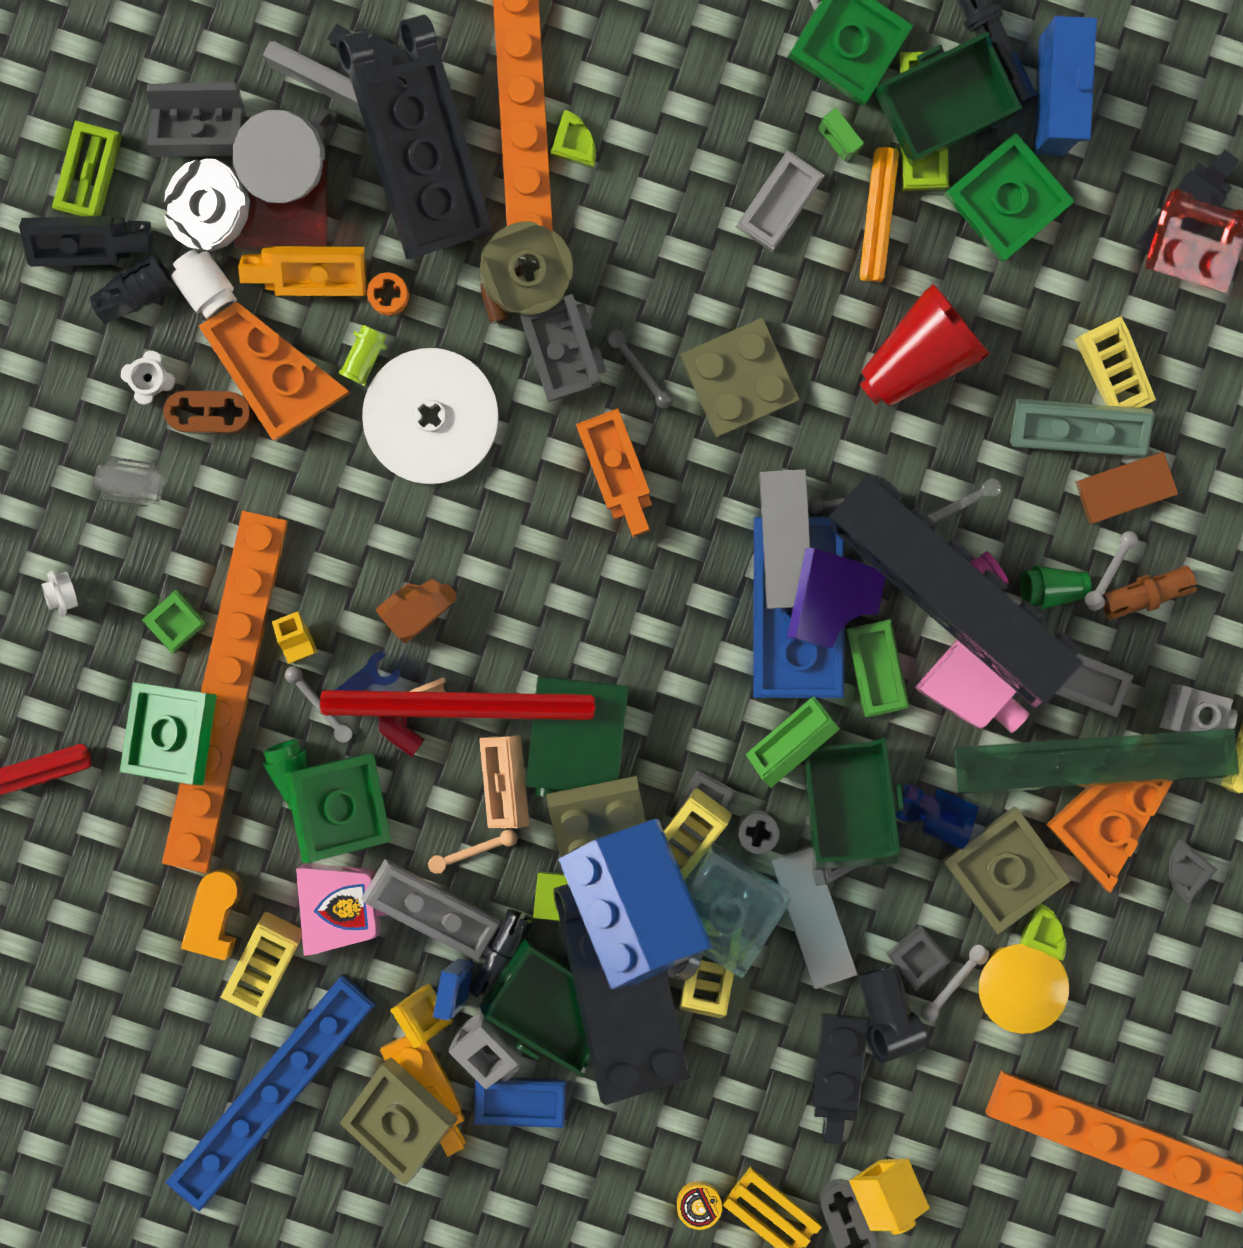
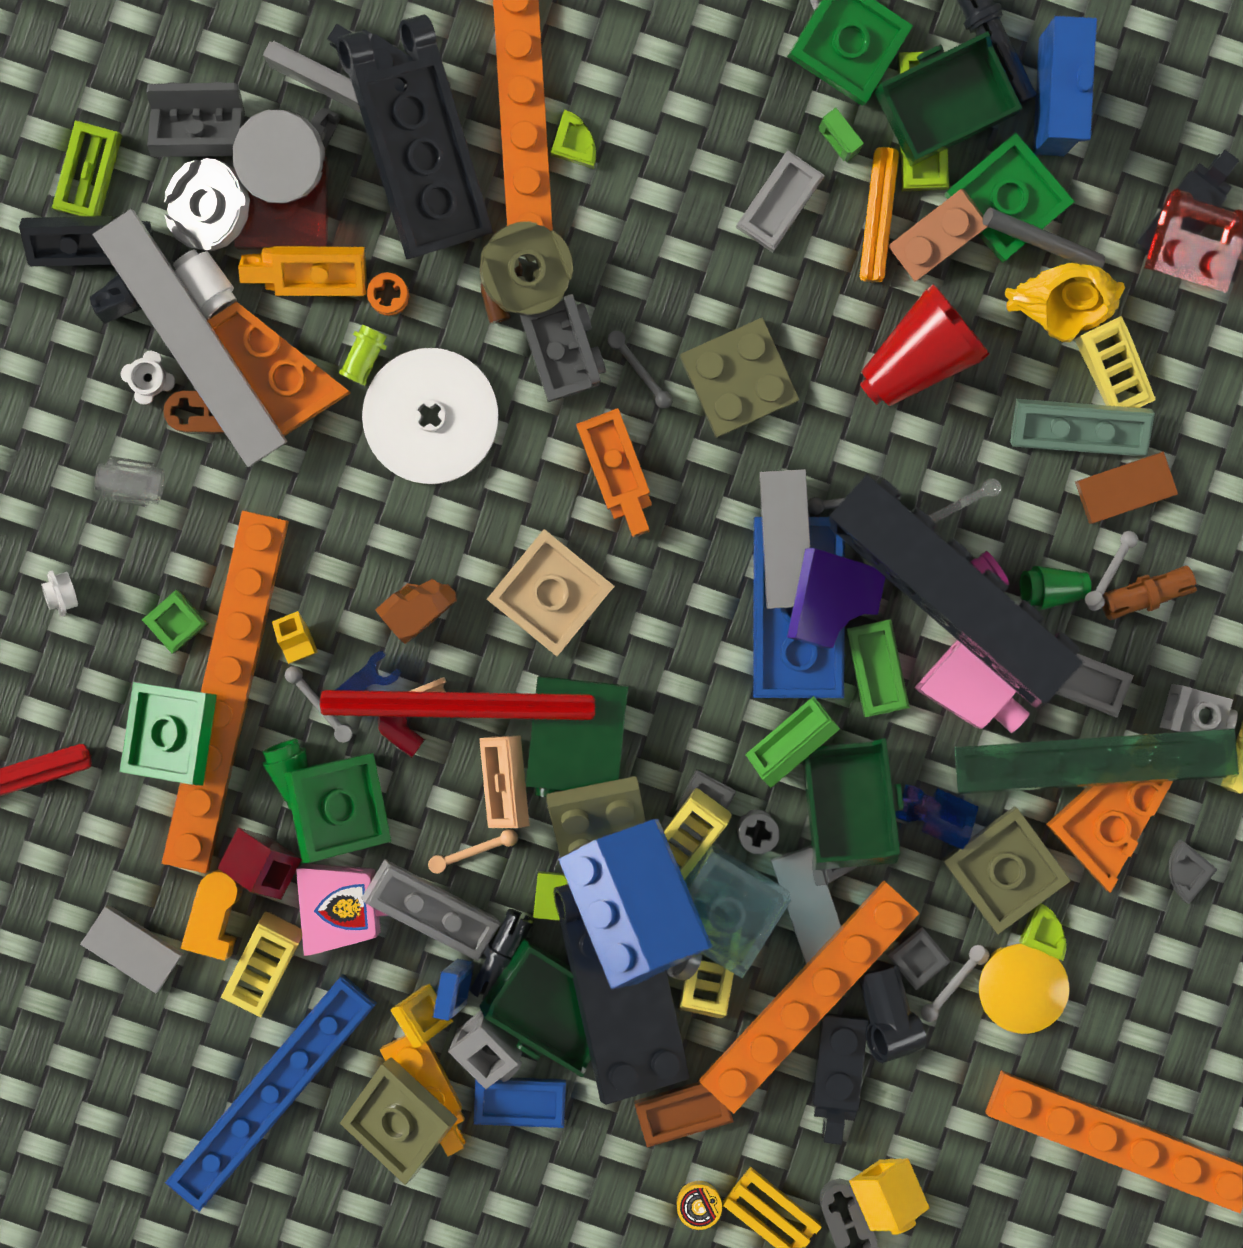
(132, 948): none -> light grey tile
(190, 337): none -> light grey tile
(259, 863): none -> dark red brick
(550, 592): none -> tan plate
(680, 1113): none -> dark orange tile
(808, 997): none -> orange plate
(938, 235): none -> nougat plate
(1042, 238): none -> dark grey bar
(1067, 299): none -> yellow hair

